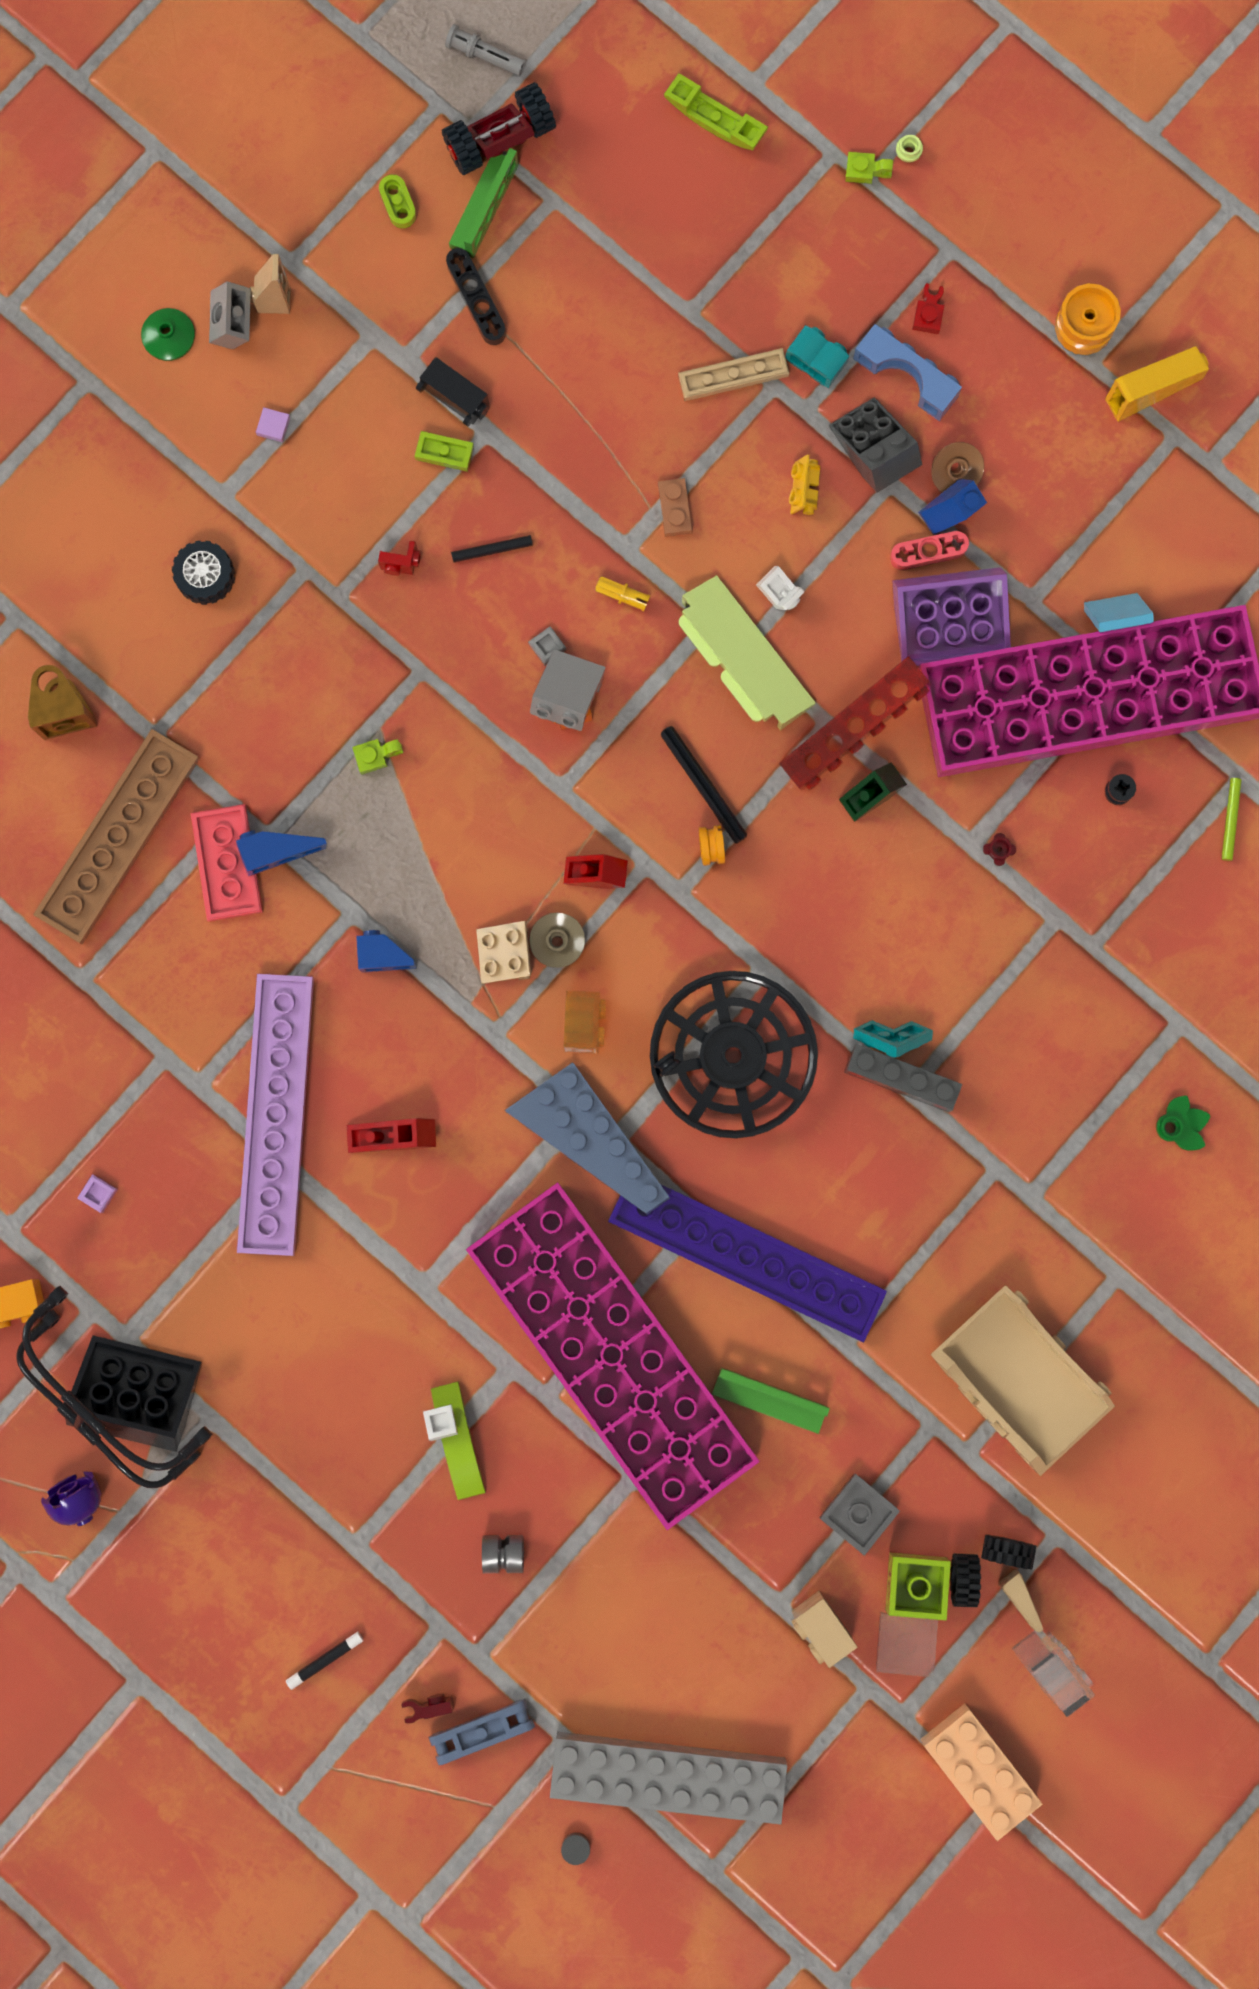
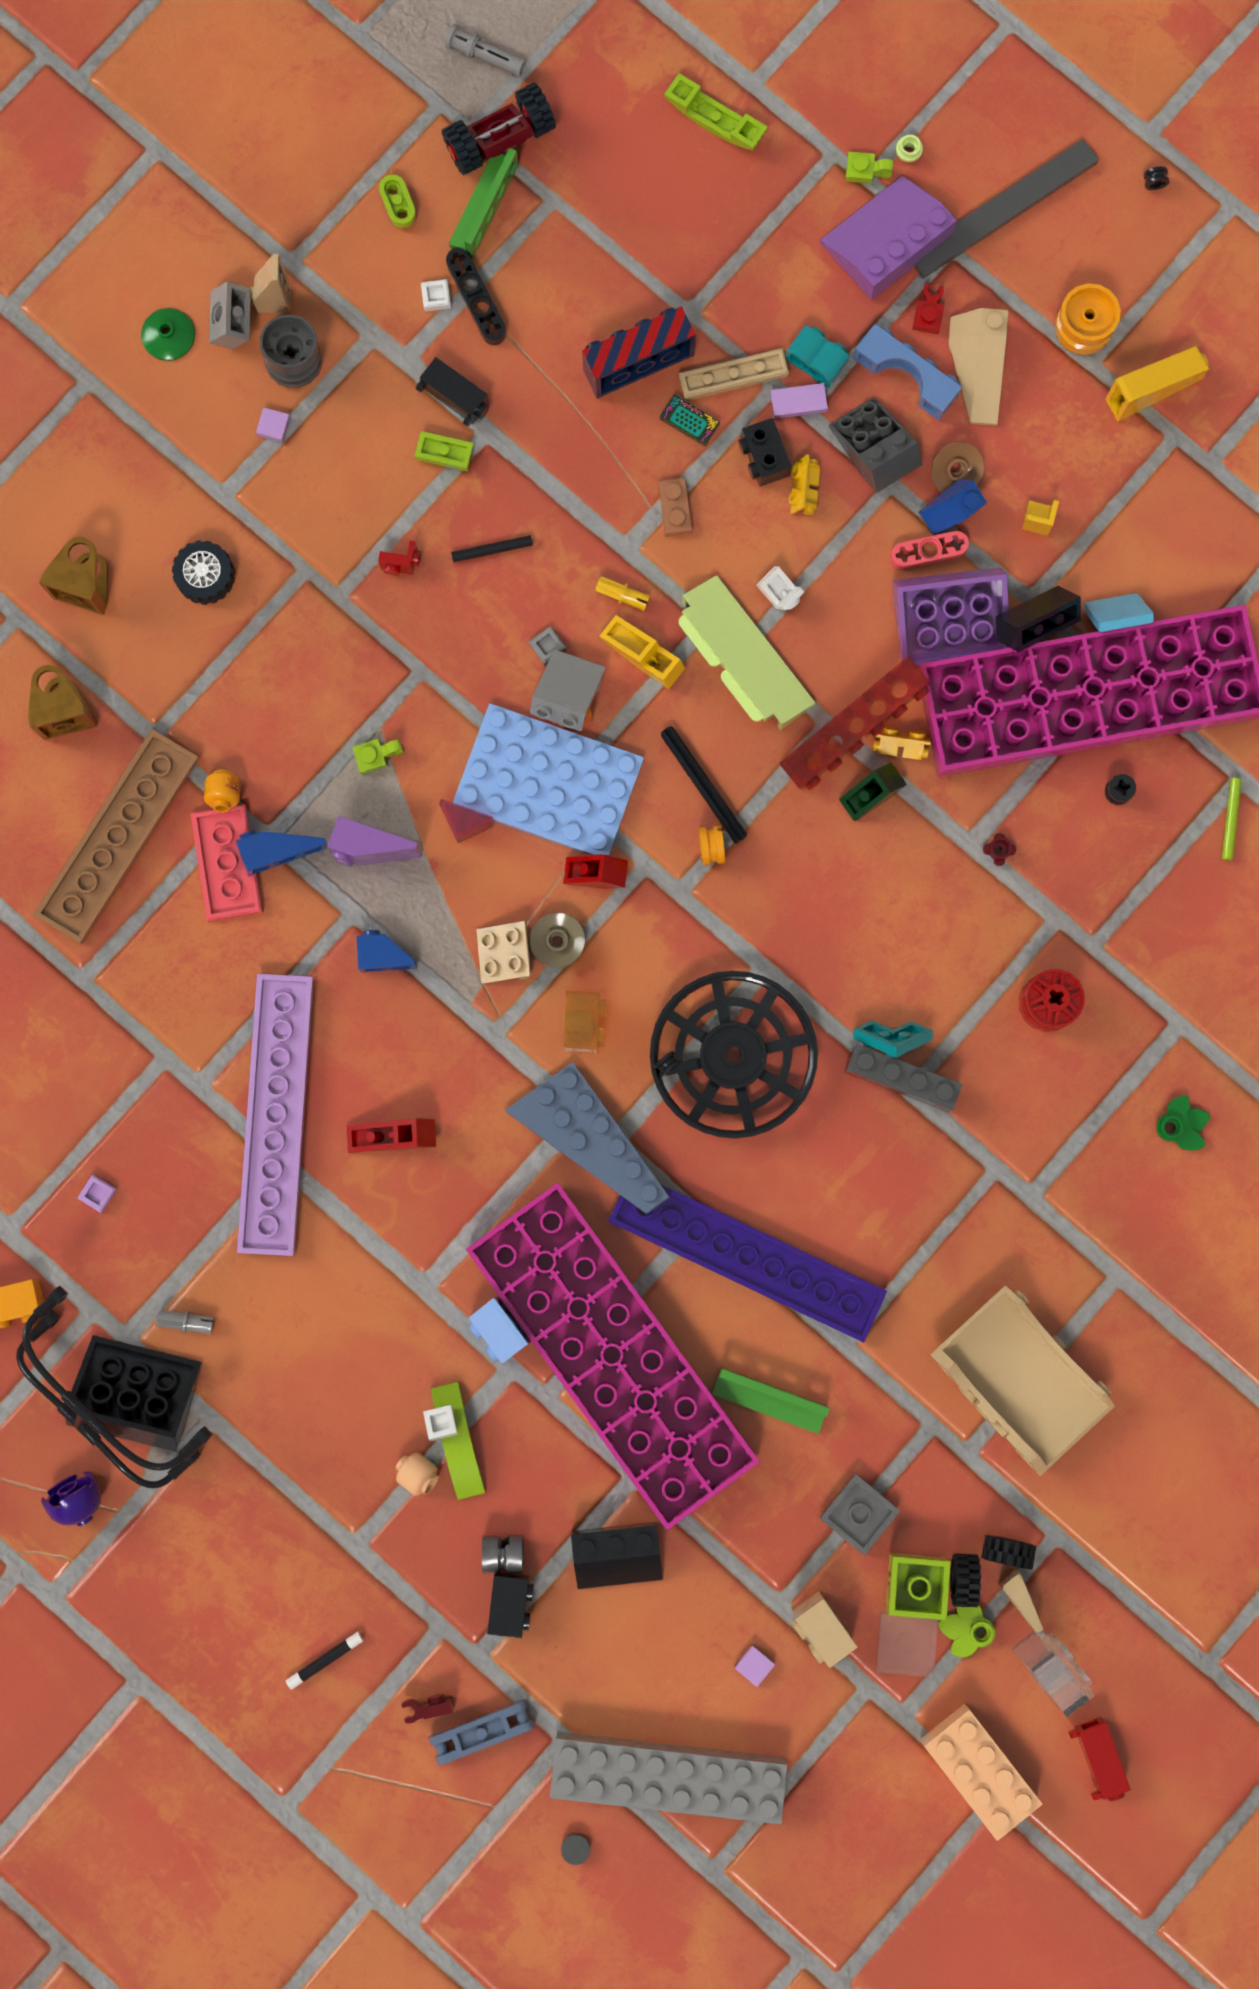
(77, 581): none -> pearl gold hose
(185, 1321): none -> light grey axle
(222, 790): none -> light orange head
(290, 337): none -> dark grey wheel
(366, 845): none -> medium lavender slope
(416, 1474): none -> light nougat head
(435, 295): none -> white tile
(465, 821): none -> clear pink slope
(498, 1330): none -> light blue slope
(508, 1605): none -> black brick
(548, 781): none -> light blue plate
(616, 1555): none -> black slope
(638, 351): none -> dark blue brick
(642, 652): none -> yellow slope
(689, 420): none -> tile
(754, 1665): none -> lavender tile
(765, 452): none -> black brick
(798, 401): none -> lavender tile
(889, 235): none -> medium lavender slope
(912, 743): none -> yellow hinge
(962, 1629): none -> lime plate
(978, 352): none -> tan wedge
(1009, 205): none -> dark grey tile
(1035, 1003): none -> red wheel
(1038, 618): none -> black brick
(1039, 517): none -> yellow panel
(1102, 1759): none -> red brick
(1156, 178): none -> black bush

